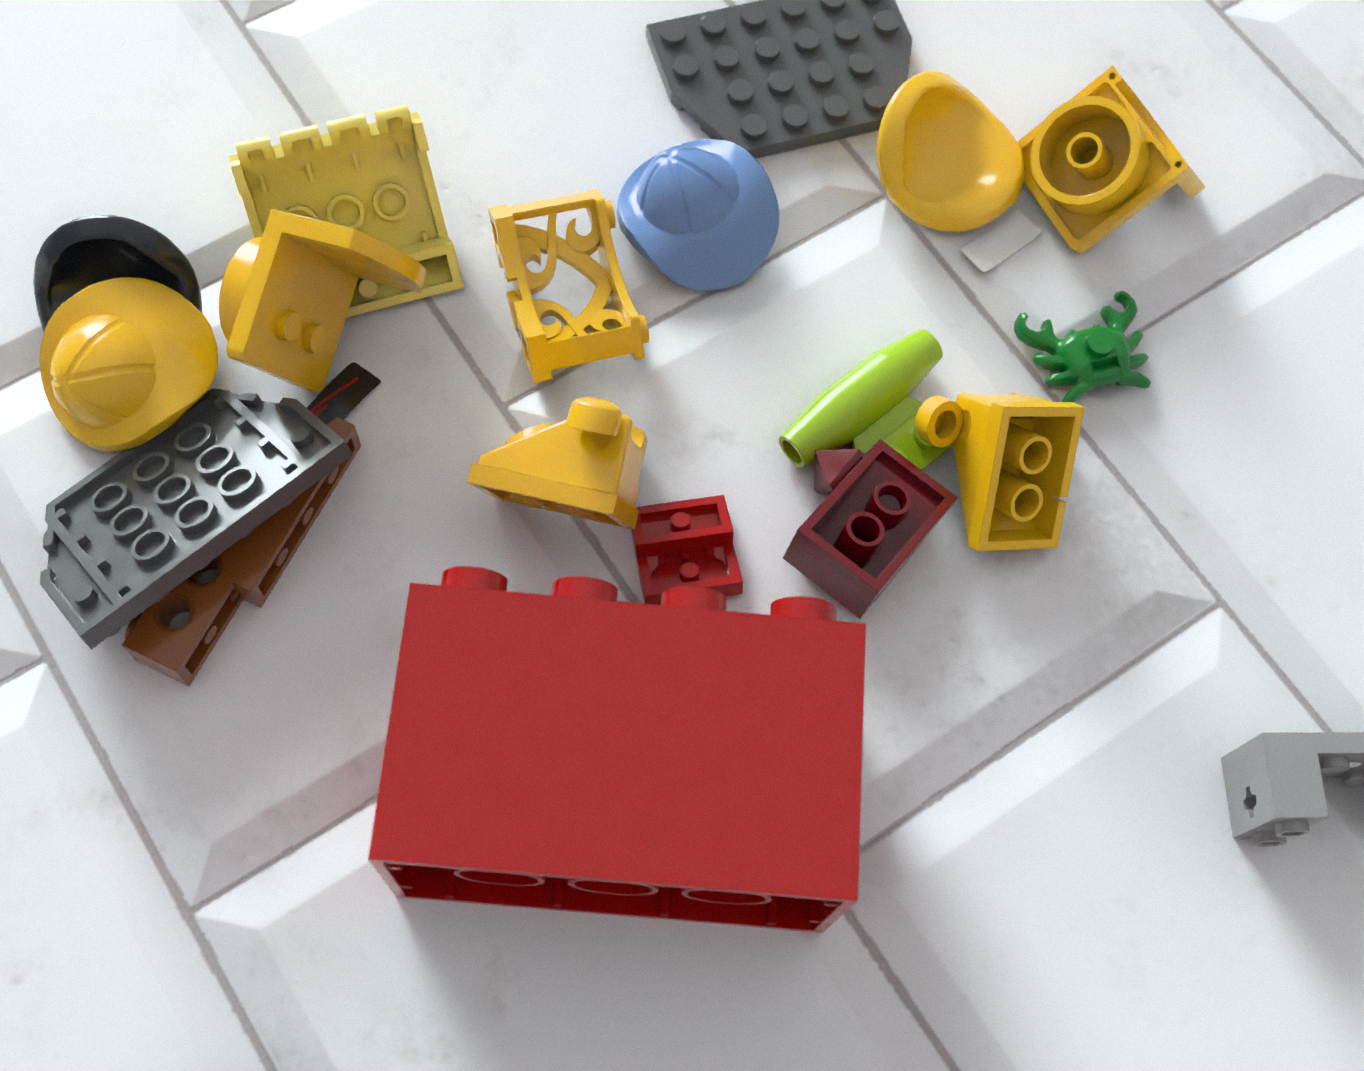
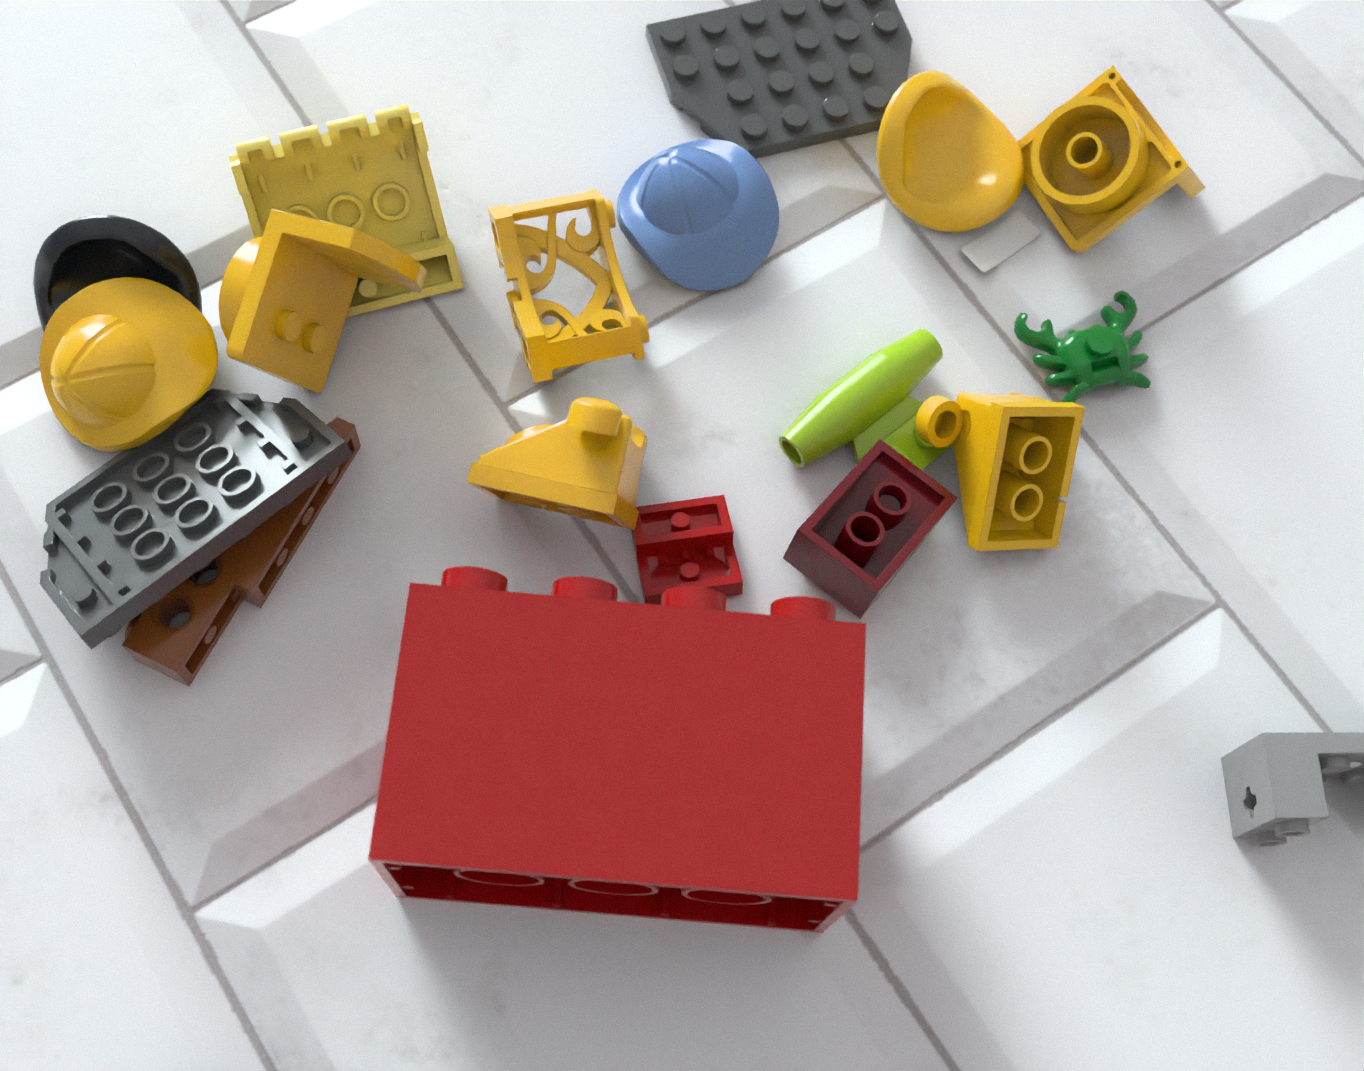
(343, 393): black sticker -> none
(833, 467): dark red slope -> none

